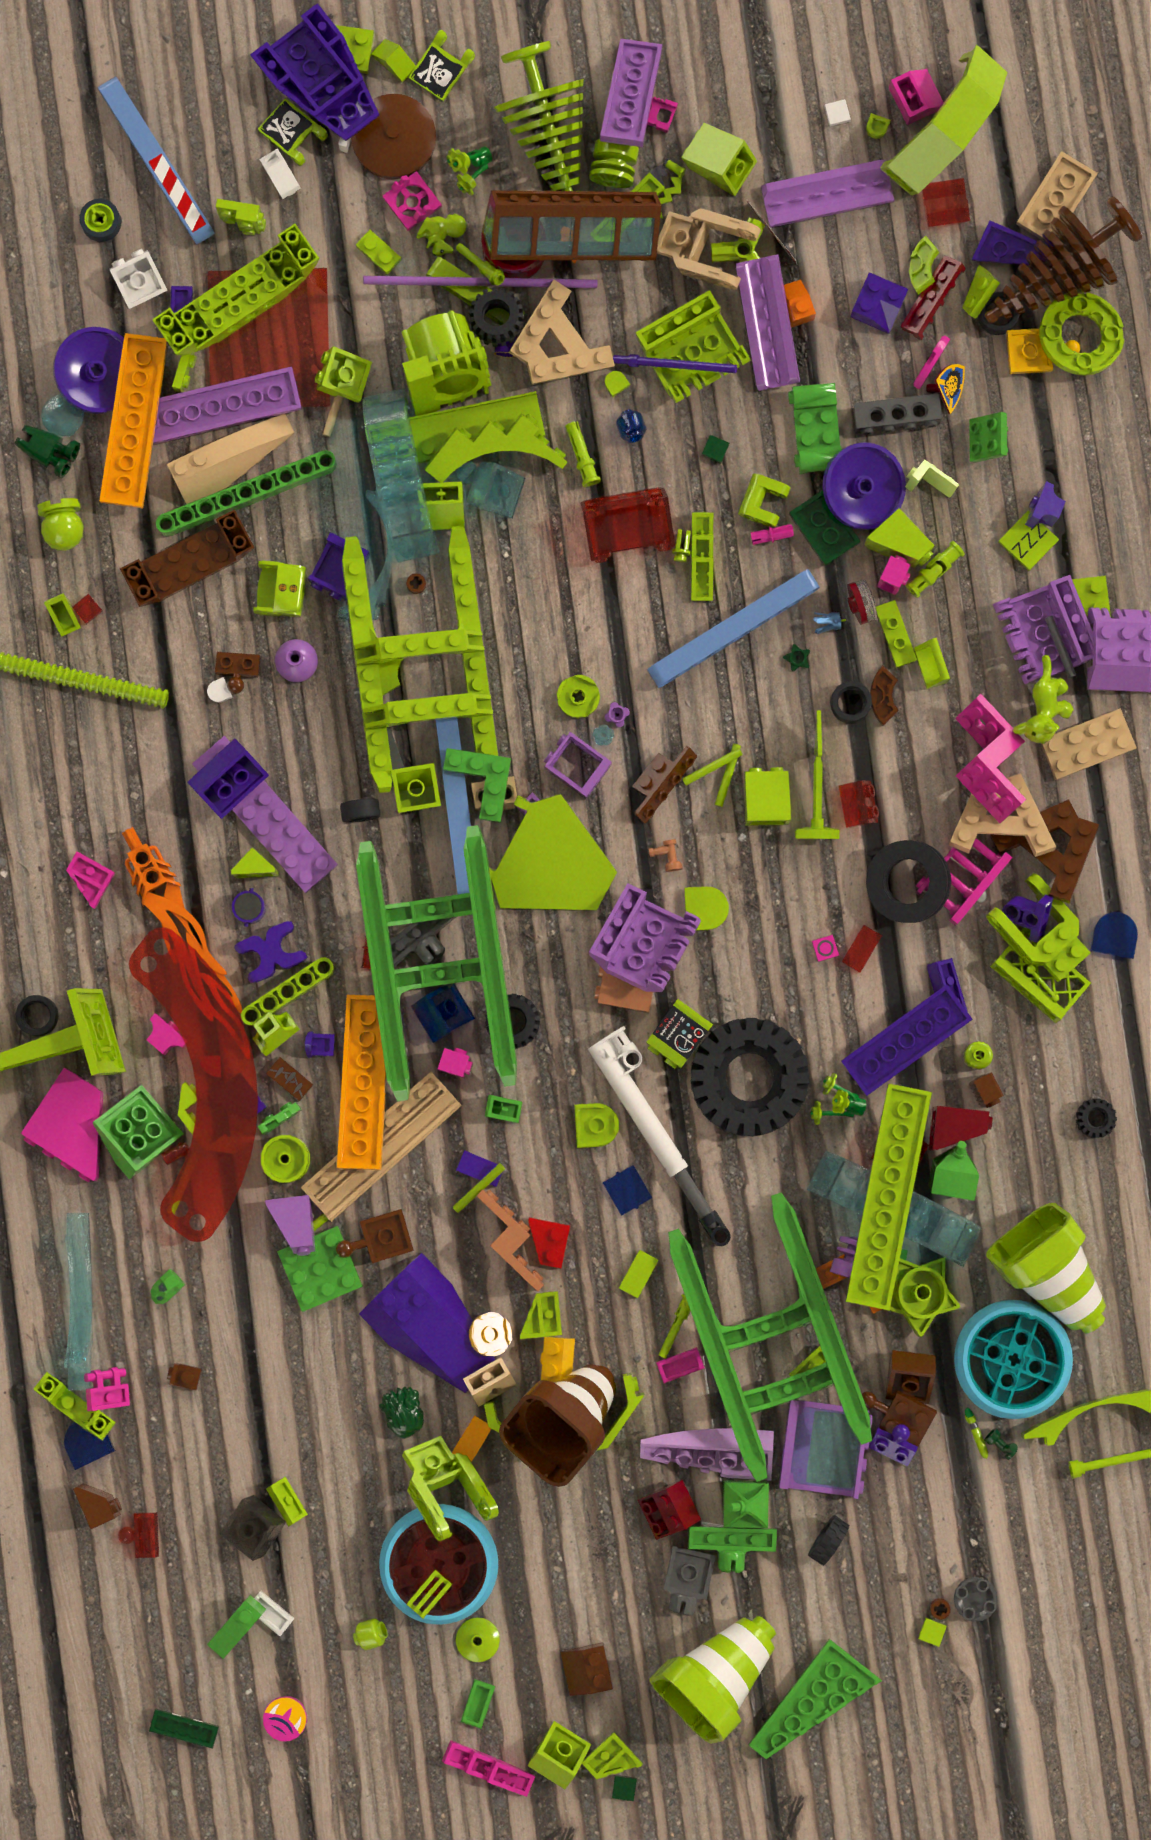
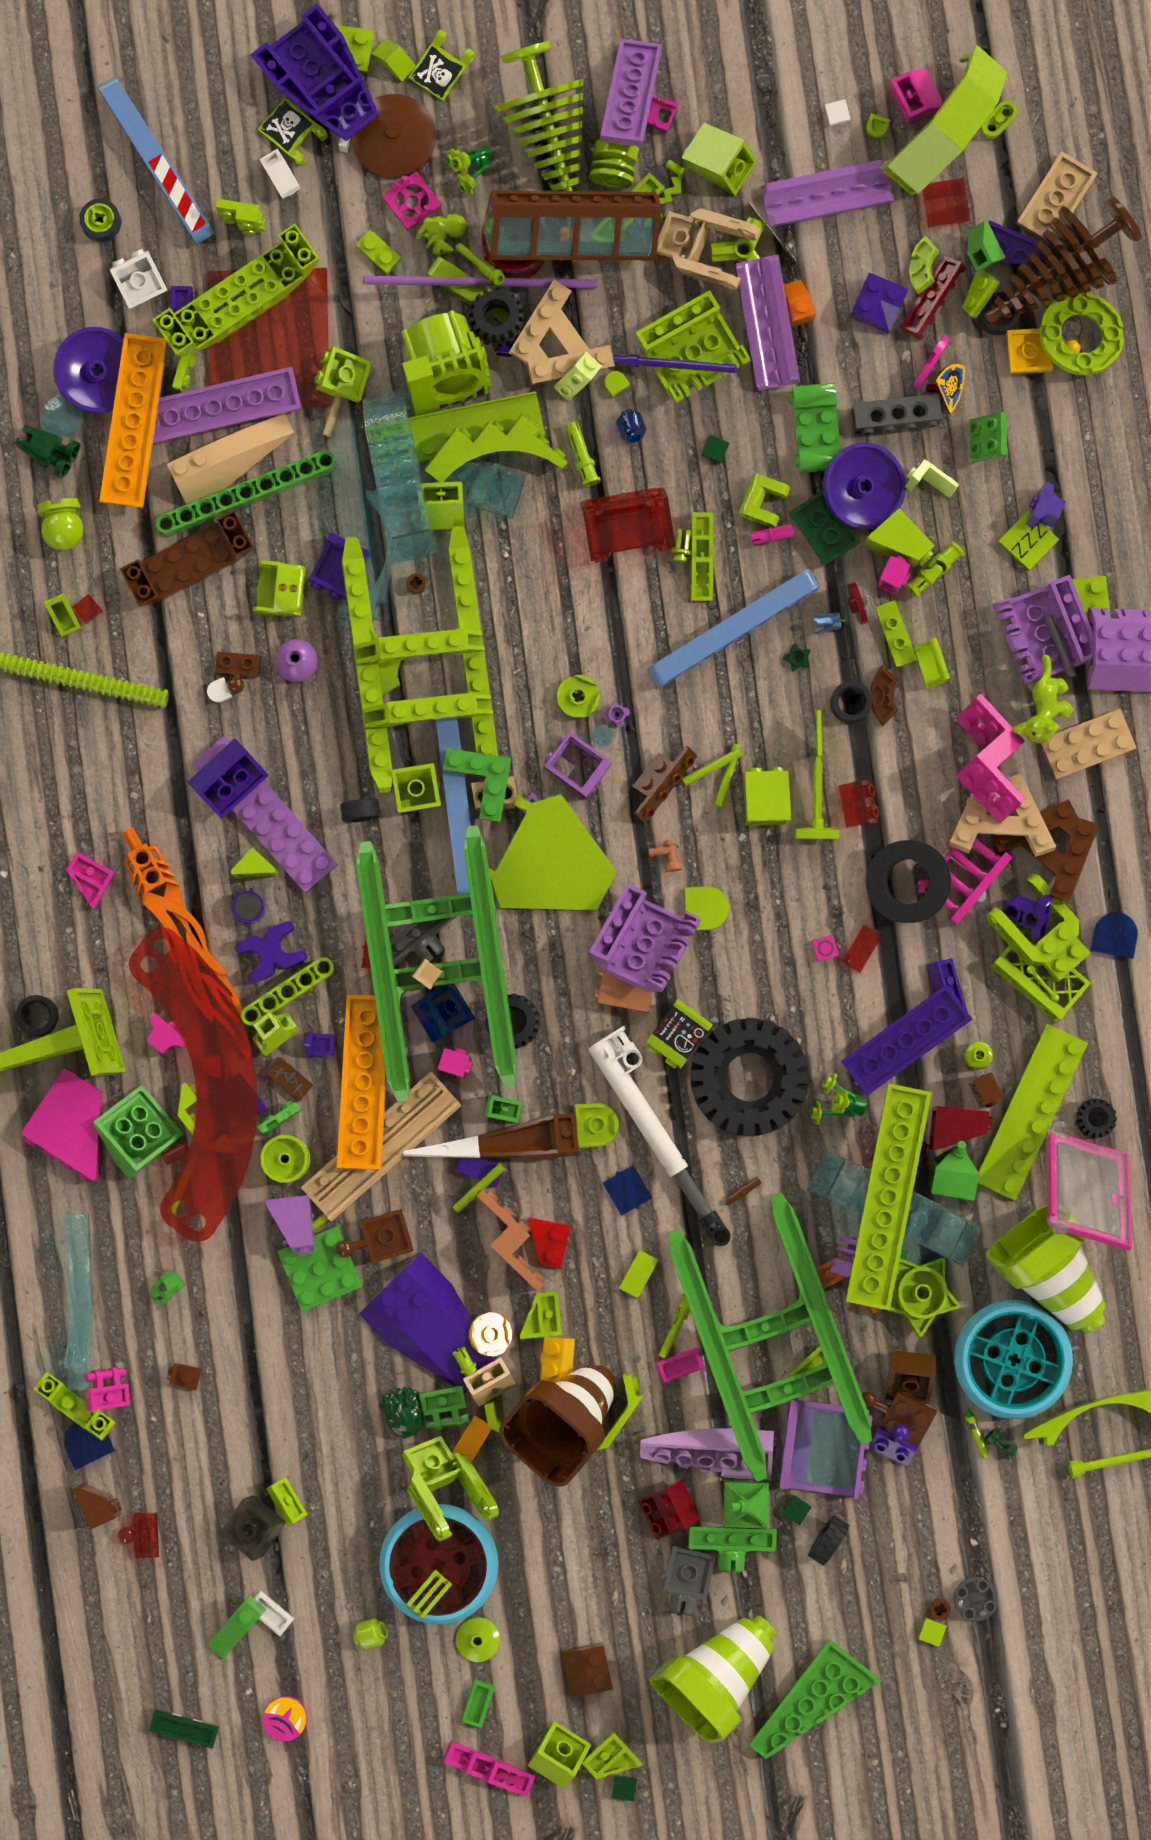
(426, 973): none -> tan panel
(441, 1401): none -> bright green plate
(464, 1361): none -> lime pin
(538, 1139): none -> reddish brown plate
(578, 376): none -> yellowish green bracket
(743, 1190): none -> reddish brown piece
(796, 1509): none -> dark green tile
(983, 247): none -> bright green slope
(998, 120): none -> lime plate
(1031, 1111): none -> lime plate
(1087, 1188): none -> clear door

